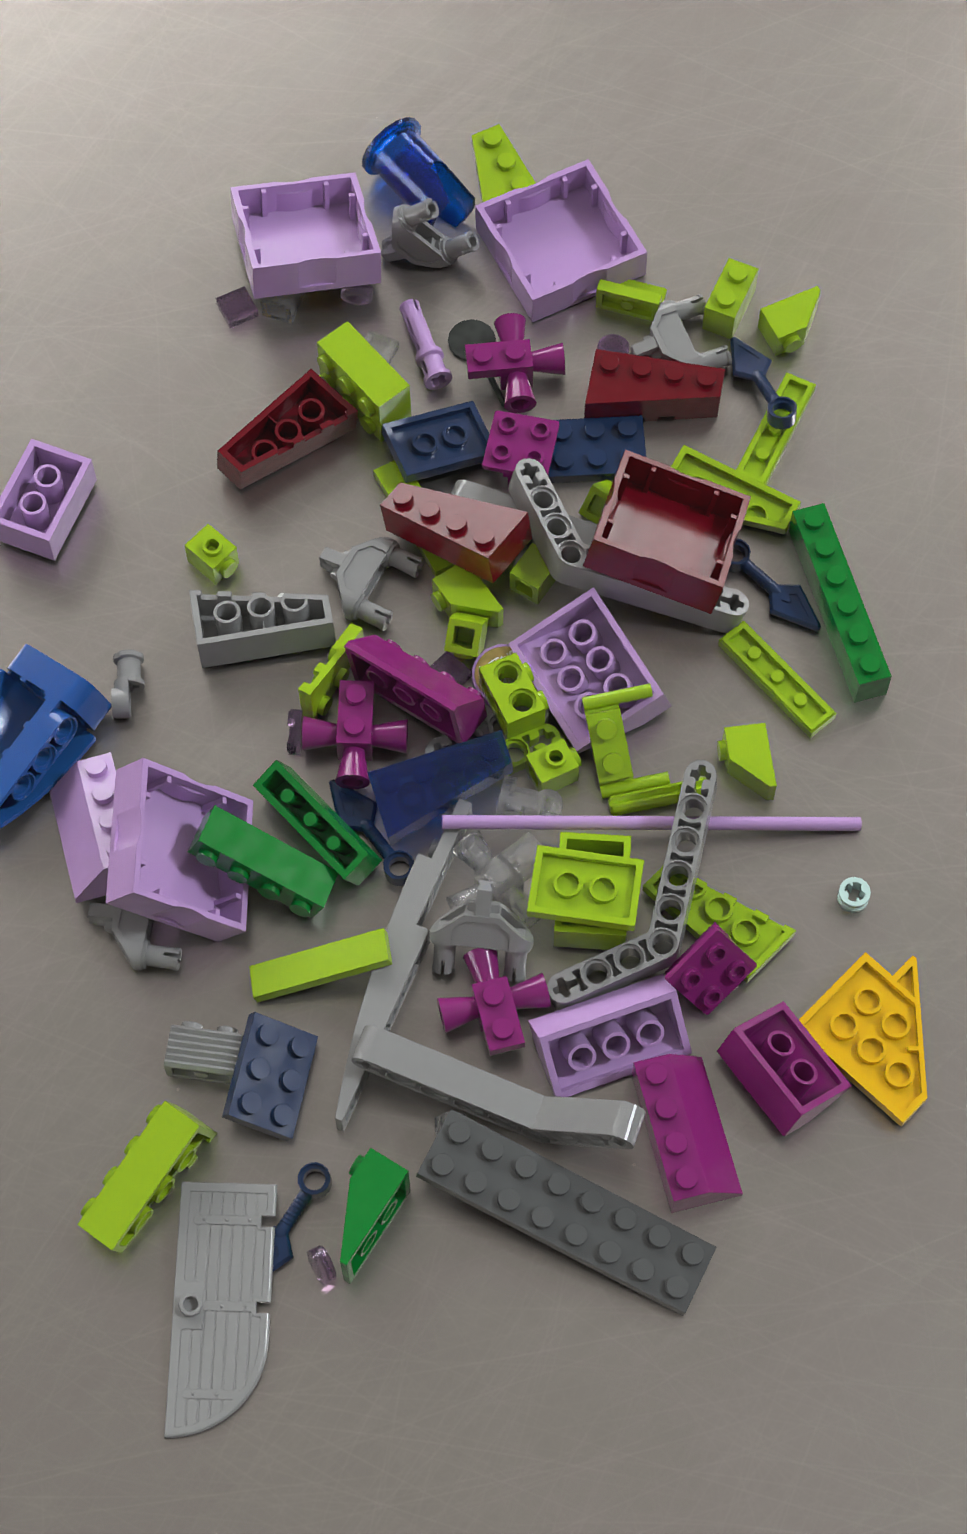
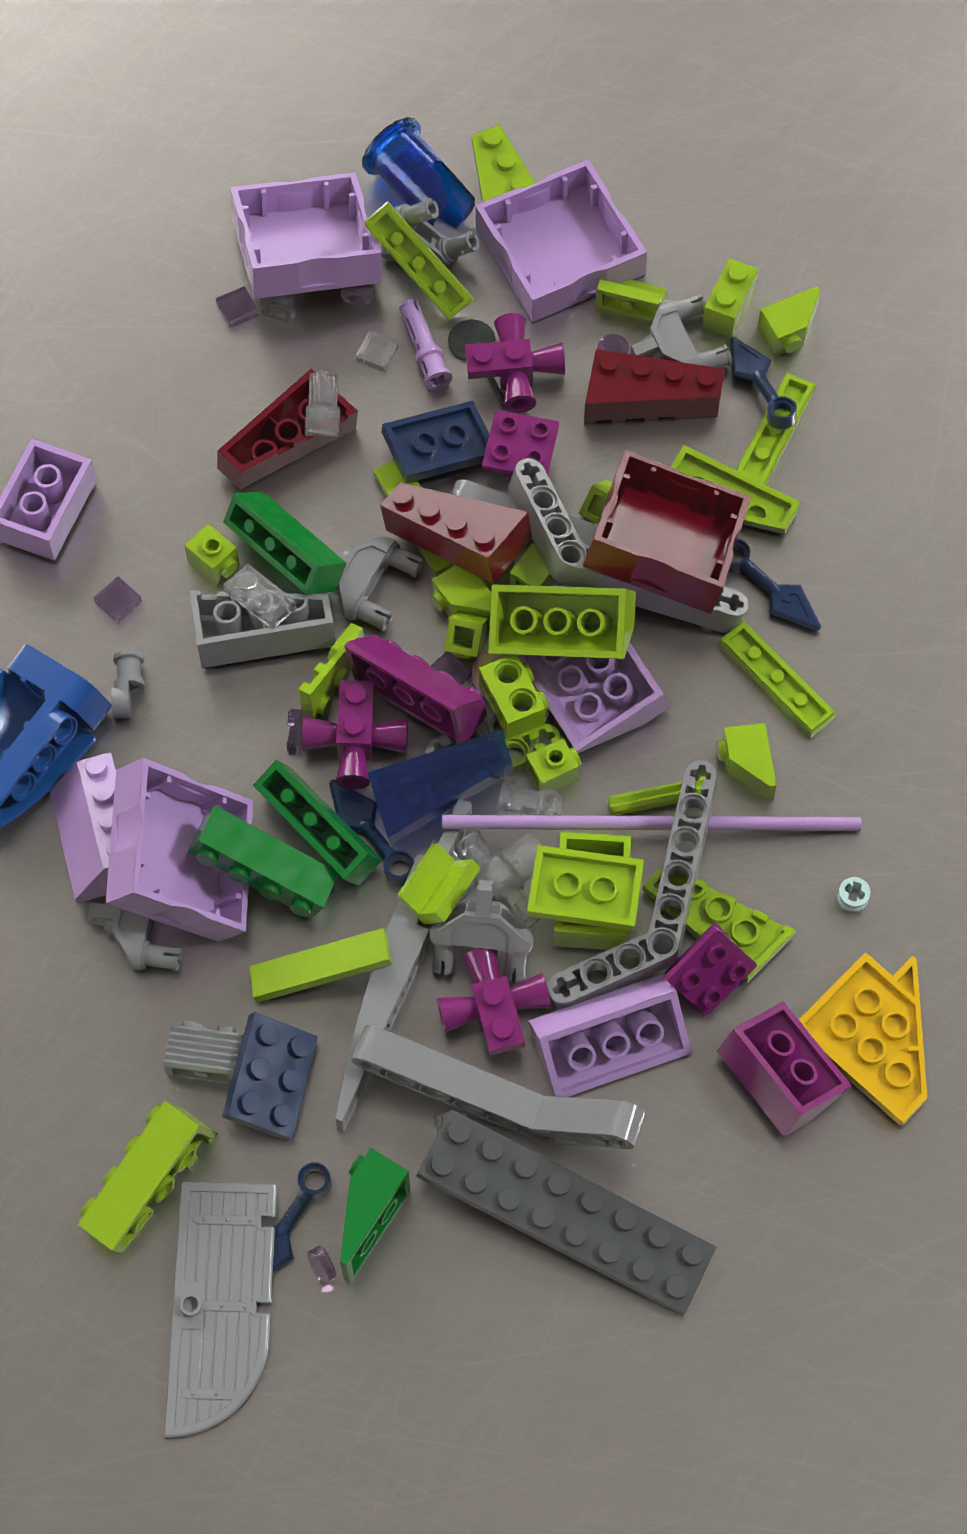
(117, 599): none -> clear purple tile
(260, 596): none -> clear plate
(284, 542): none -> green brick
(322, 411): none -> clear piece
(363, 378): lime brick -> none
(418, 260): none -> lime tile
(437, 885): none -> lime panel
(561, 621): none -> lime slope
(594, 447): dark blue plate -> none
(610, 742): lime plate -> none
(685, 1131): magenta slope -> none
(839, 603): green brick -> none

